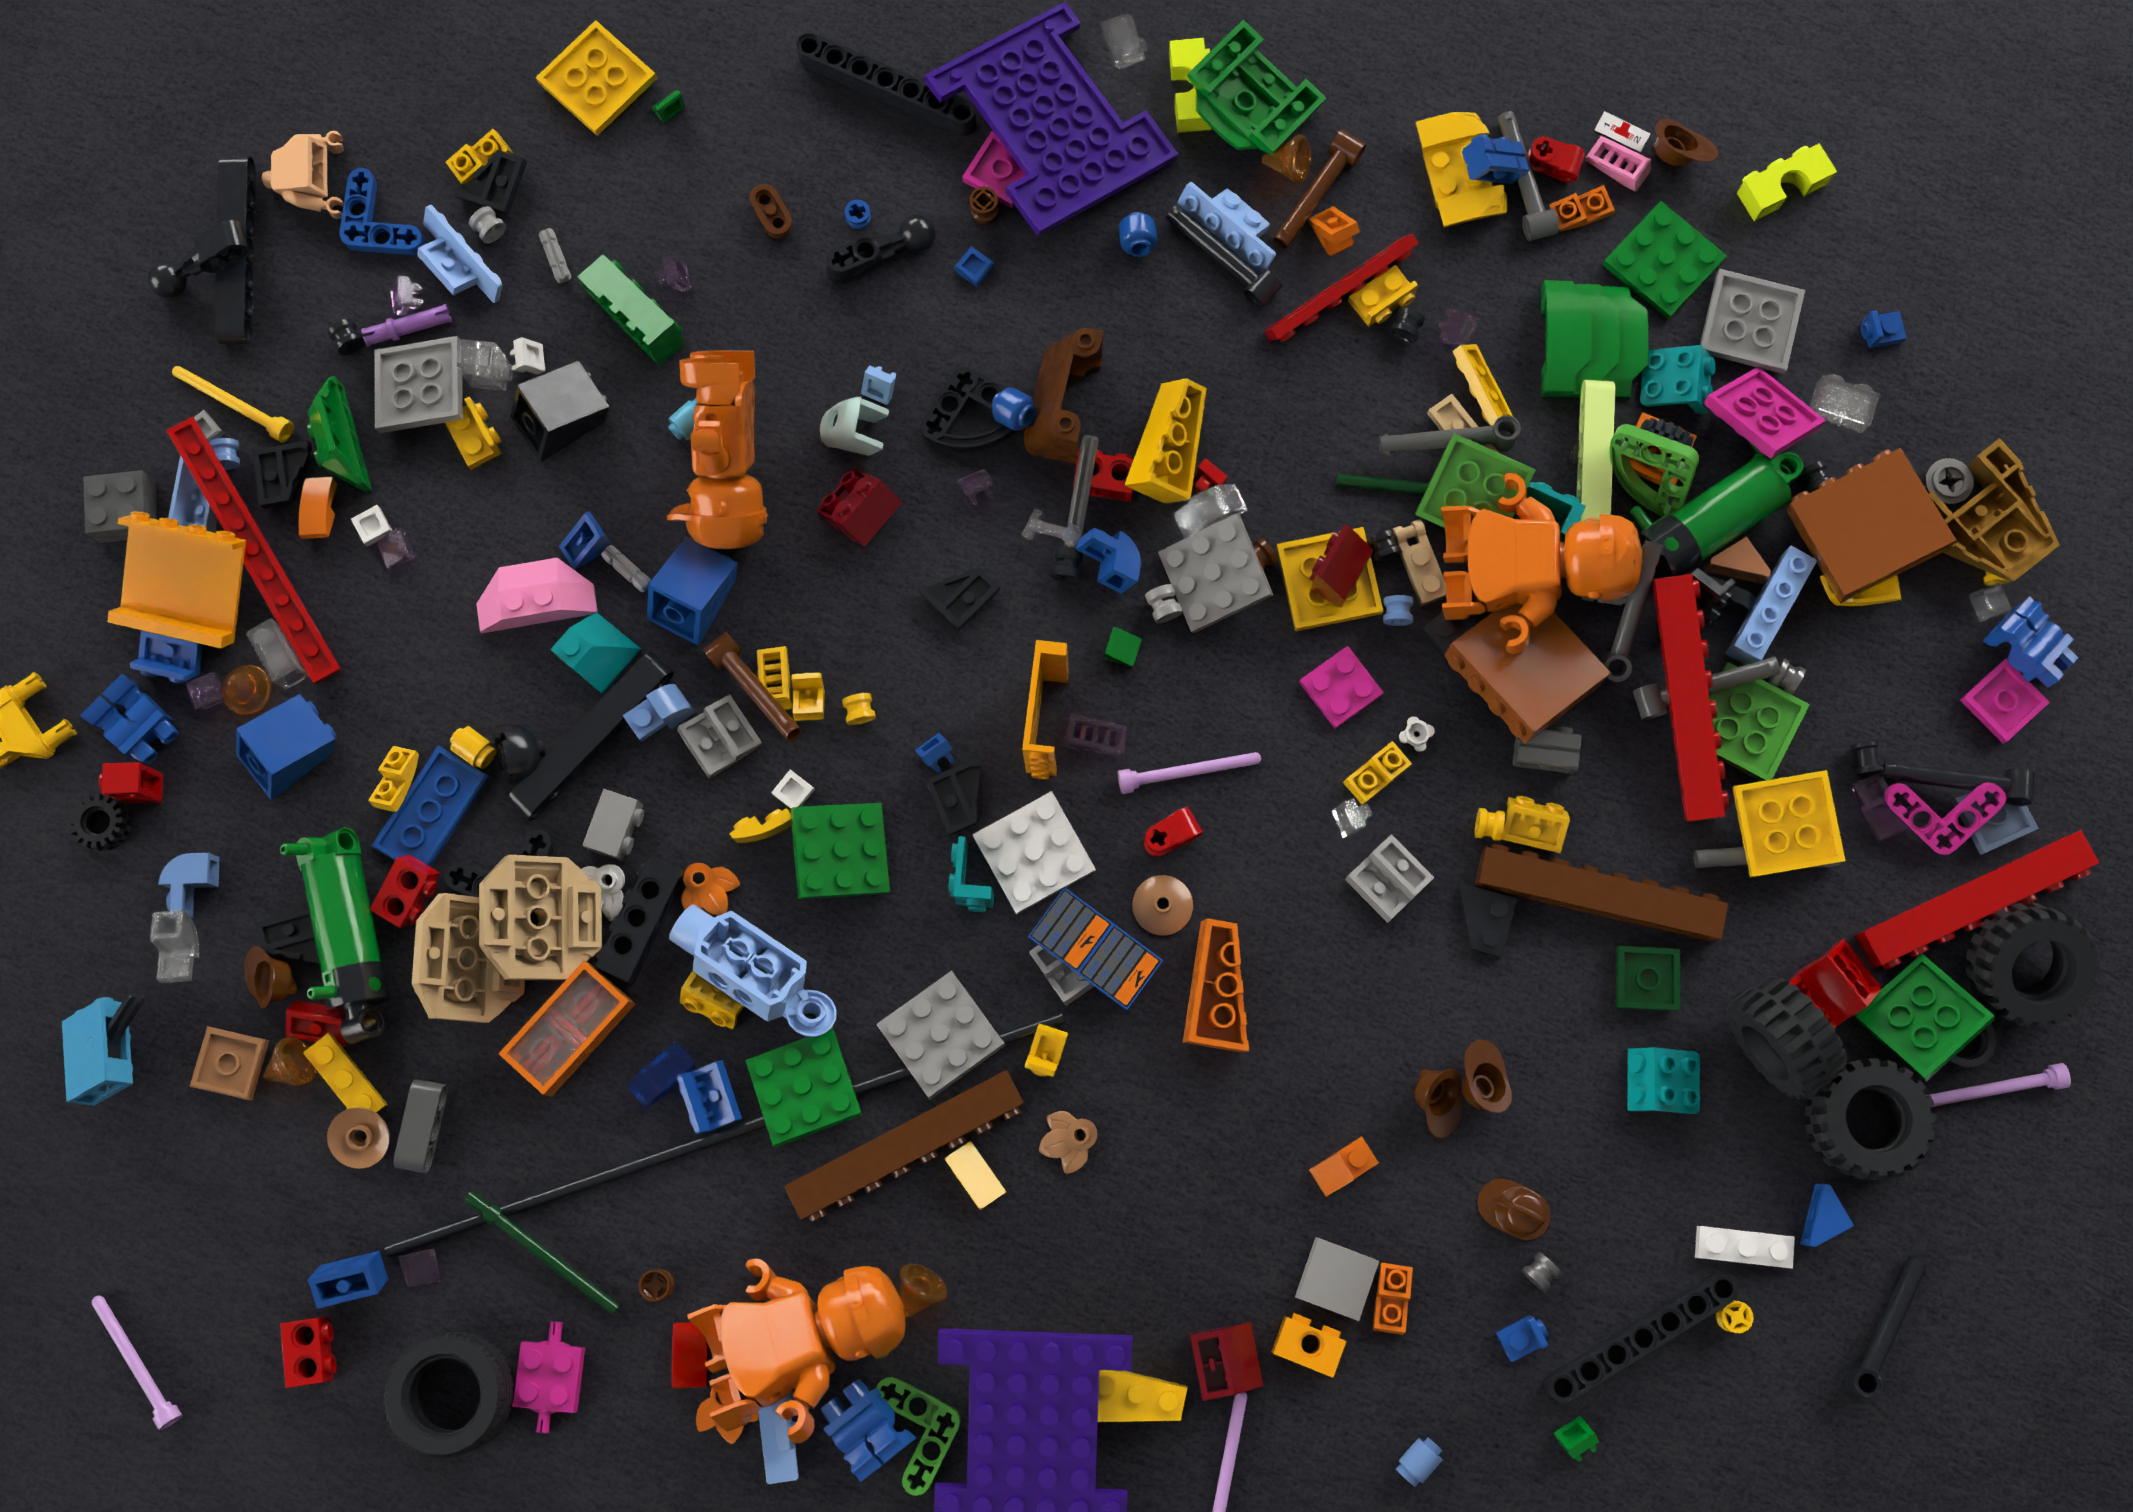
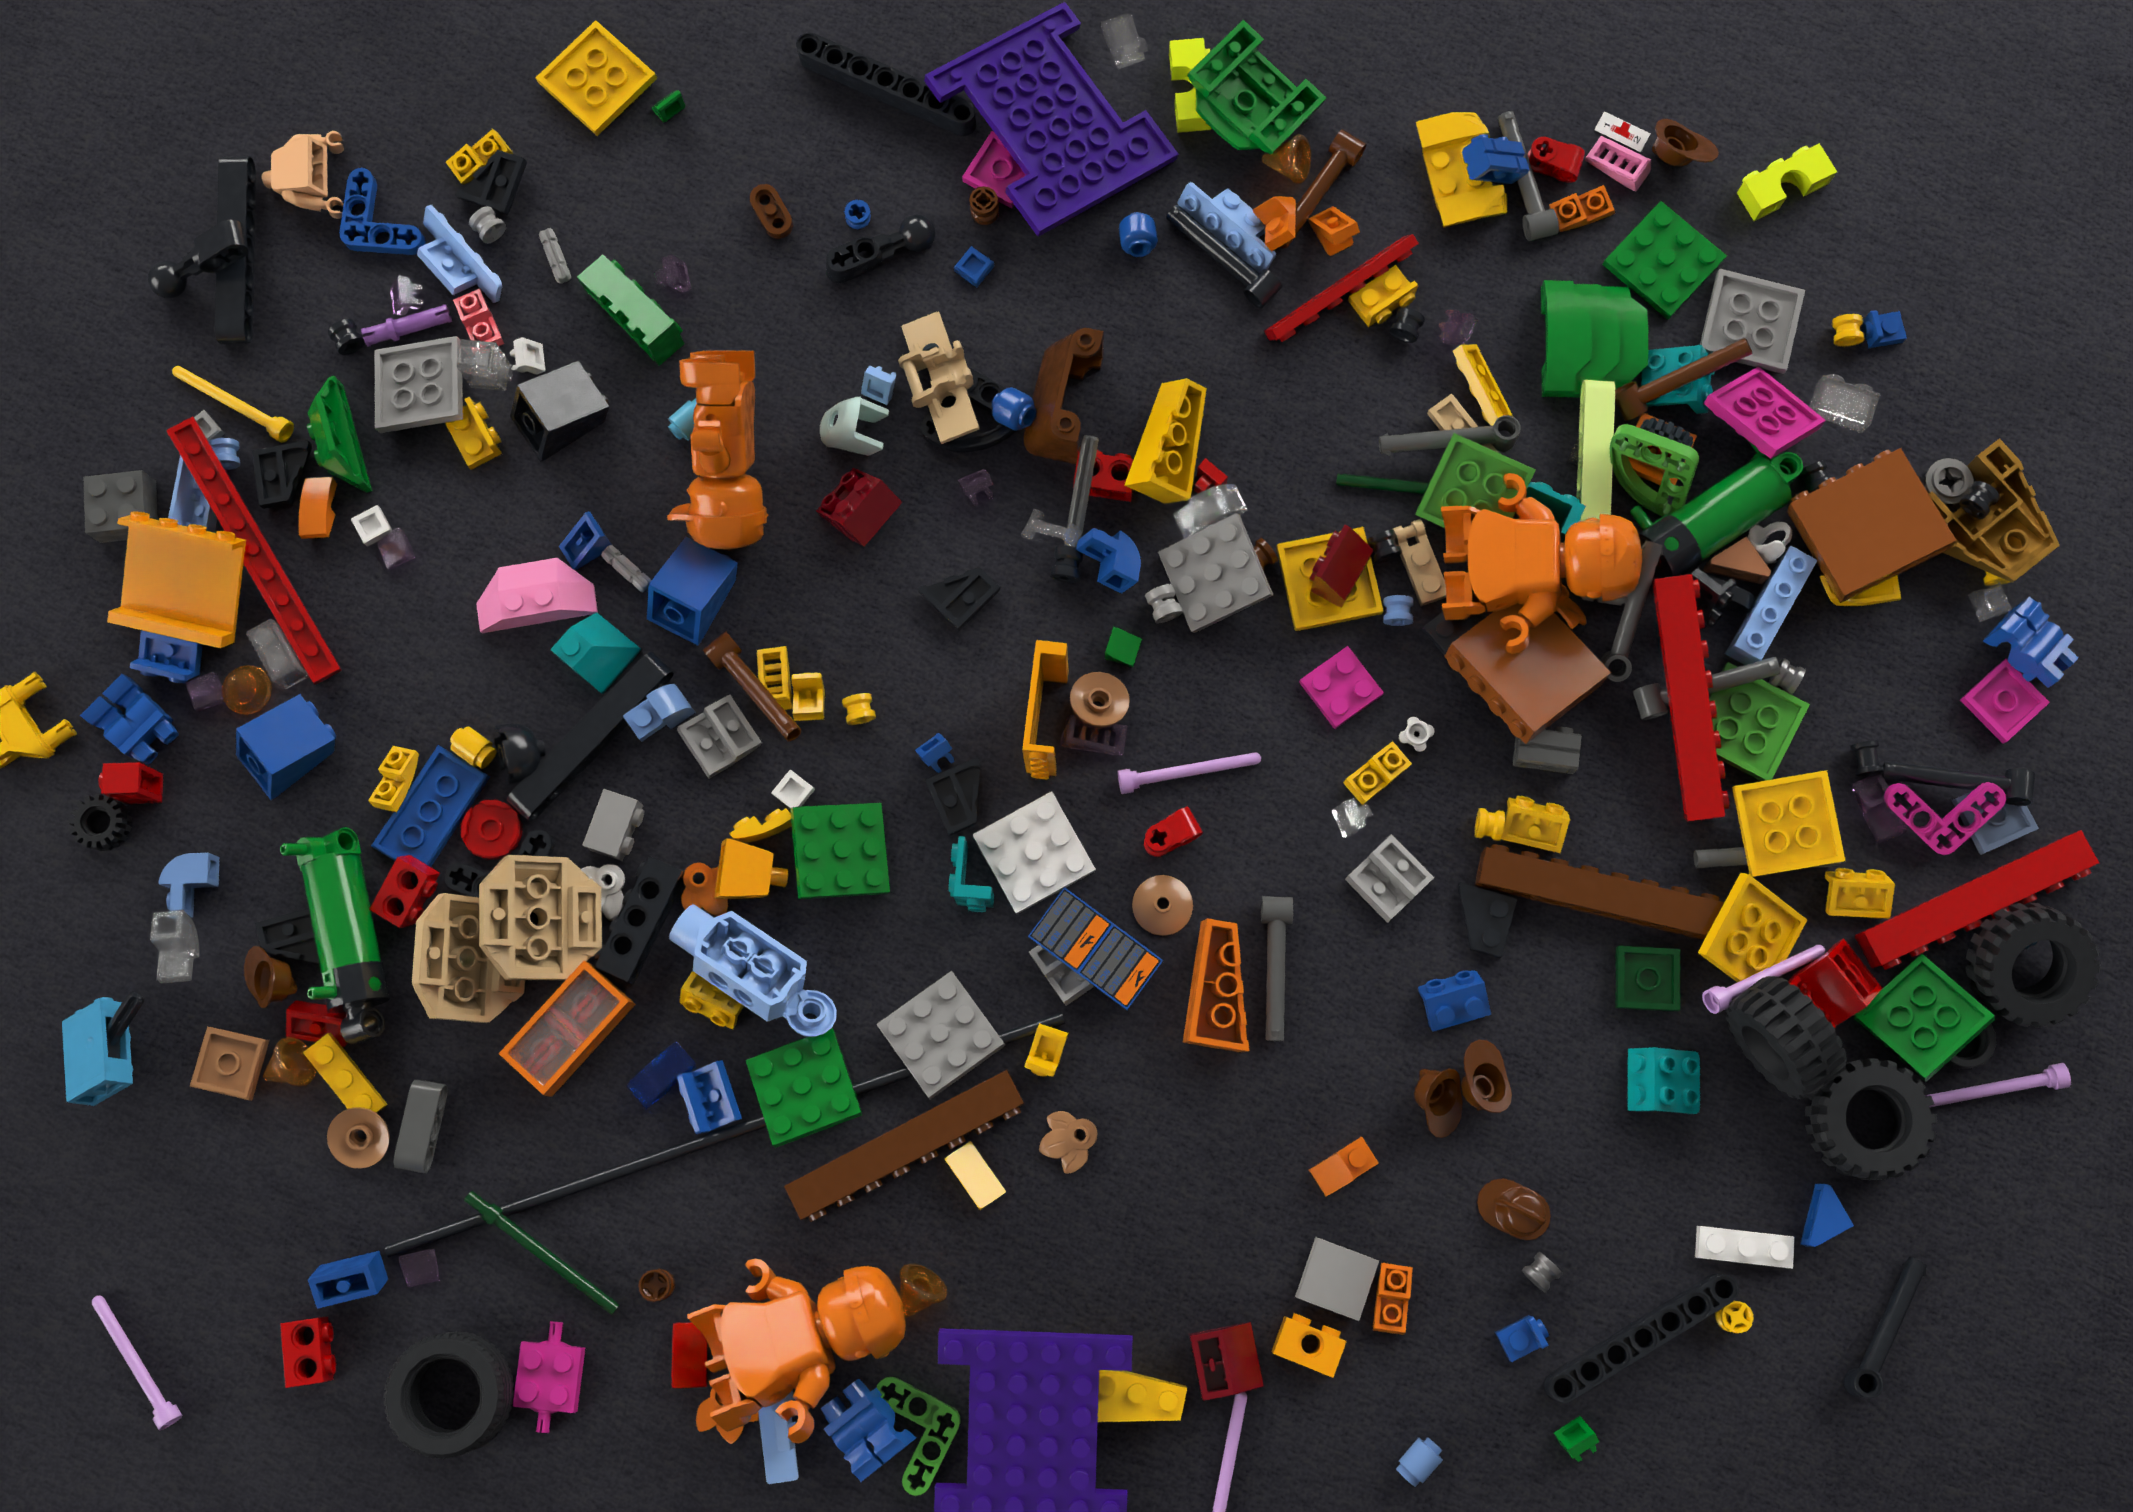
(478, 318): none -> coral slope
(491, 829): none -> red tile
(746, 871): none -> light orange torso
(949, 376): none -> tan piece
(1100, 688): none -> medium nougat dish
(1276, 913): none -> dark grey piece
(1279, 220): none -> orange slope
(1455, 1000): none -> blue bracket
(1569, 610): none -> orange plate
(1632, 399): none -> reddish brown piece
(1718, 998): none -> lavender piece
(1751, 930): none -> yellow plate
(1773, 550): none -> white piece
(1848, 330): none -> yellow wheel
(1859, 893): none -> yellow bracket
(1979, 499): none -> black wheel

